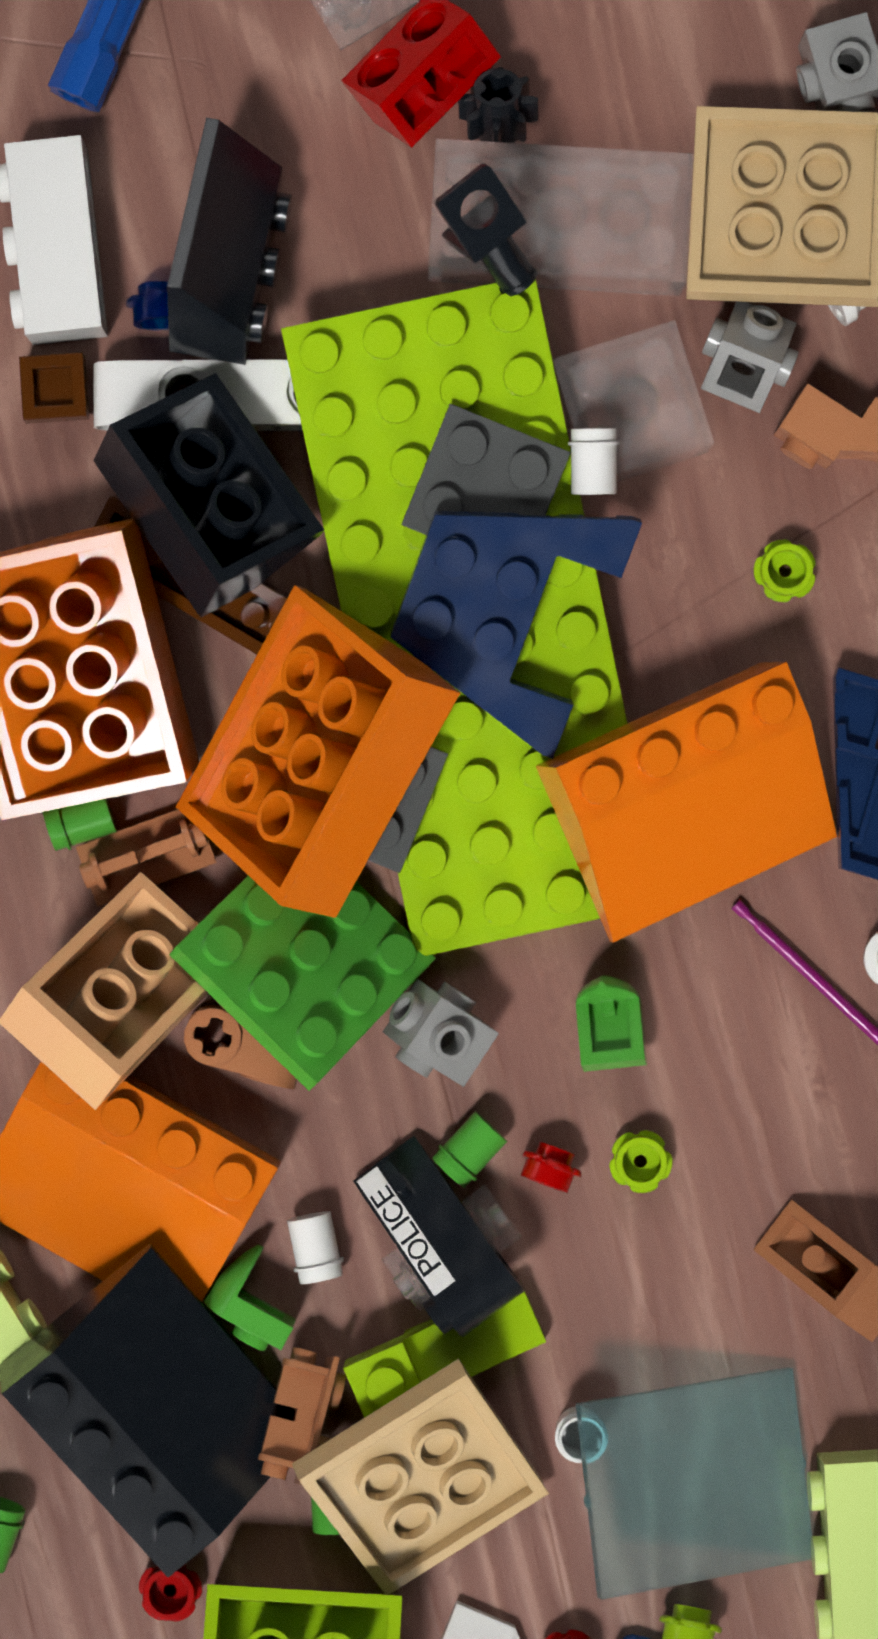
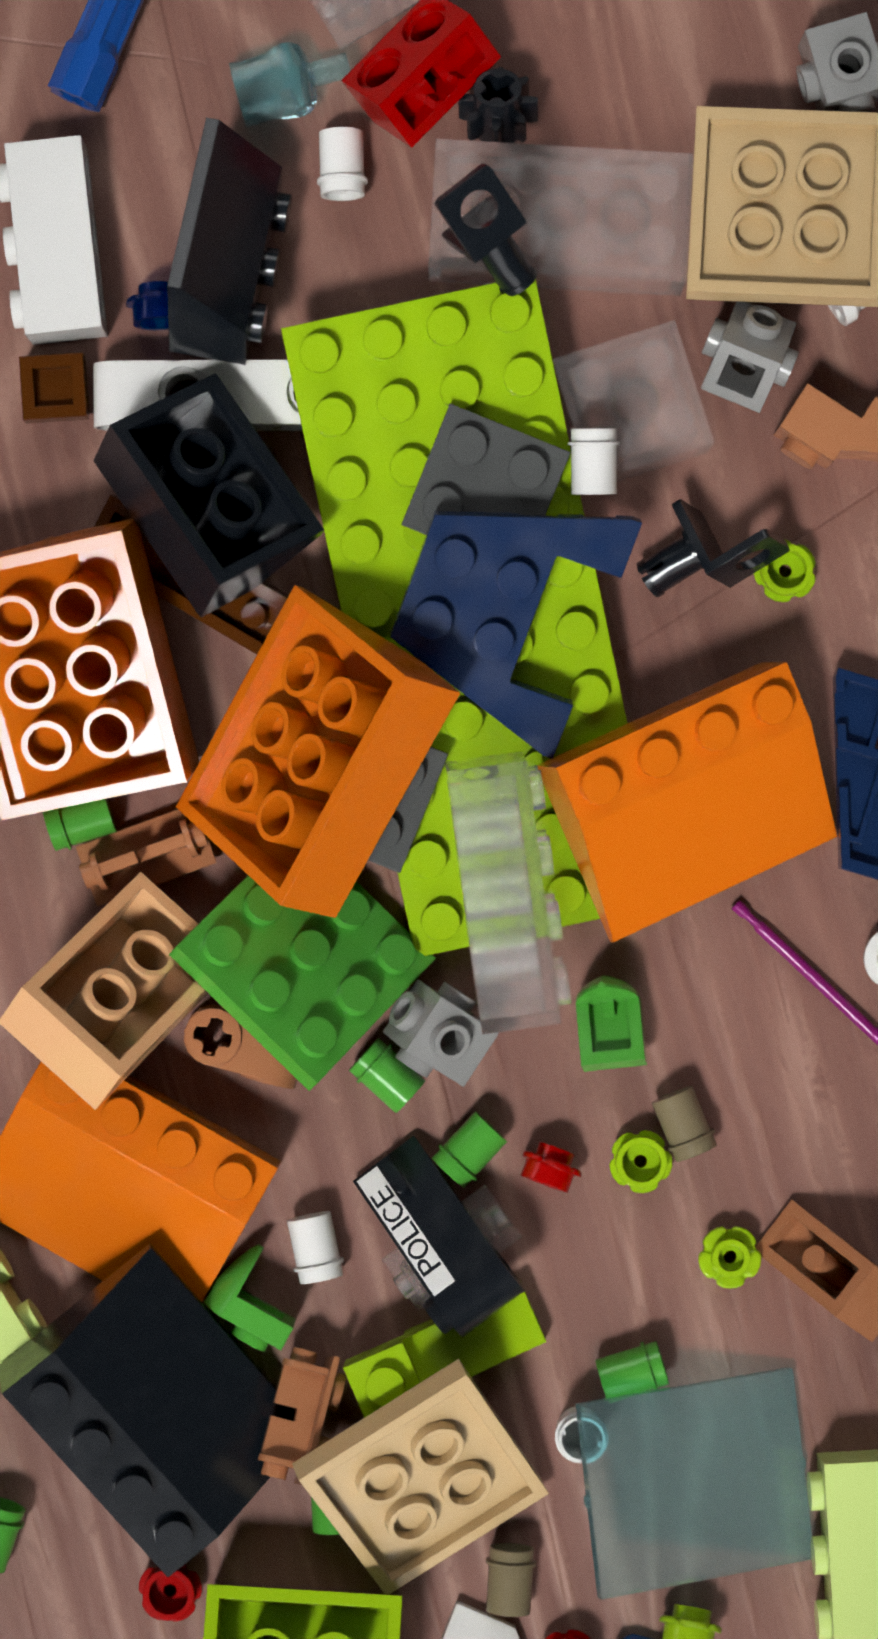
(282, 82): none -> clear light blue piece
(341, 164): none -> white piece
(386, 1075): none -> bright green piece
(504, 894): none -> clear brick
(510, 1579): none -> dark tan piece
(632, 1370): none -> bright green piece
(684, 1124): none -> dark tan piece
(700, 549): none -> black bracket
(720, 1241): none -> lime plate

